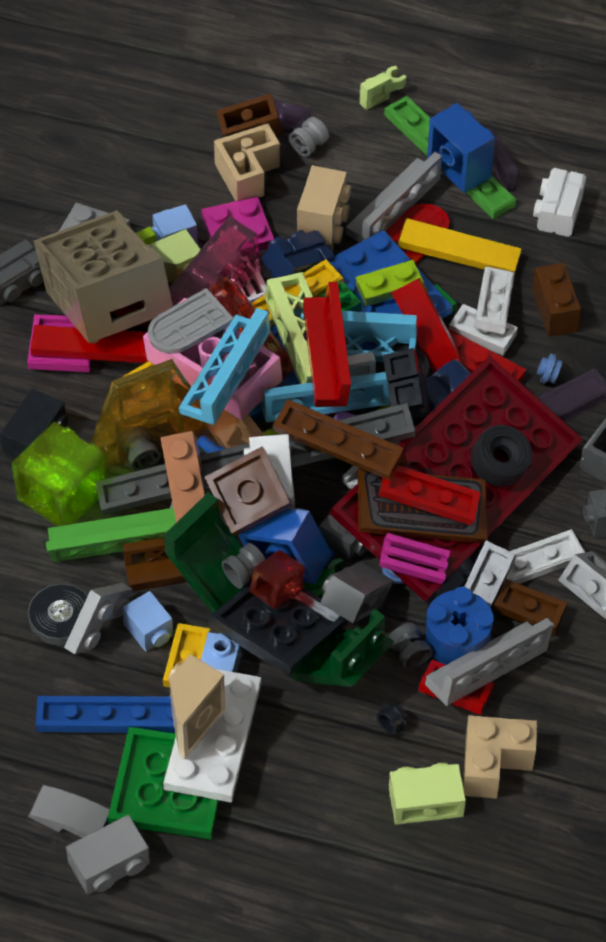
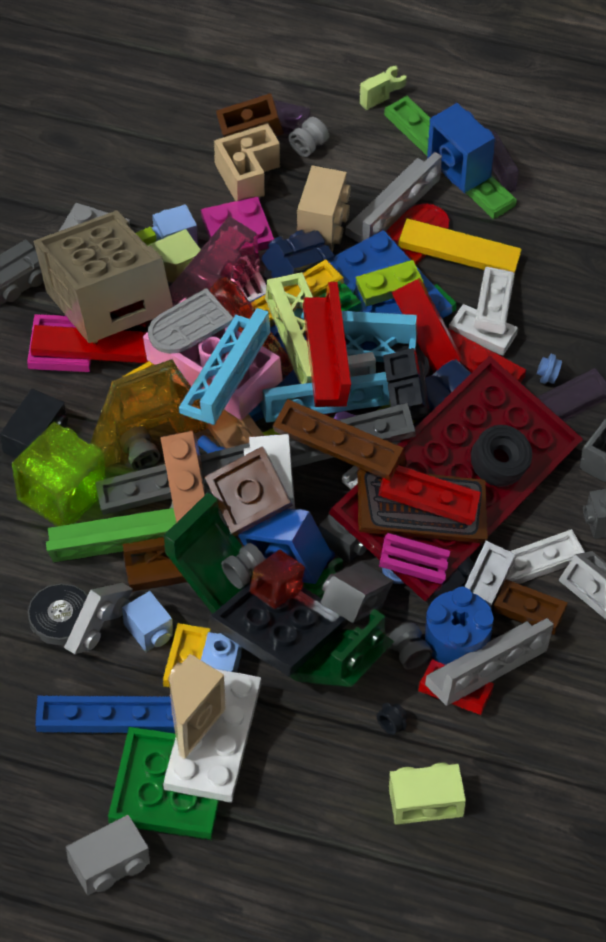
(68, 811): light grey slope -> none
(495, 745): tan brick -> none
(556, 299): reddish brown brick -> none
(560, 201): white brick -> none

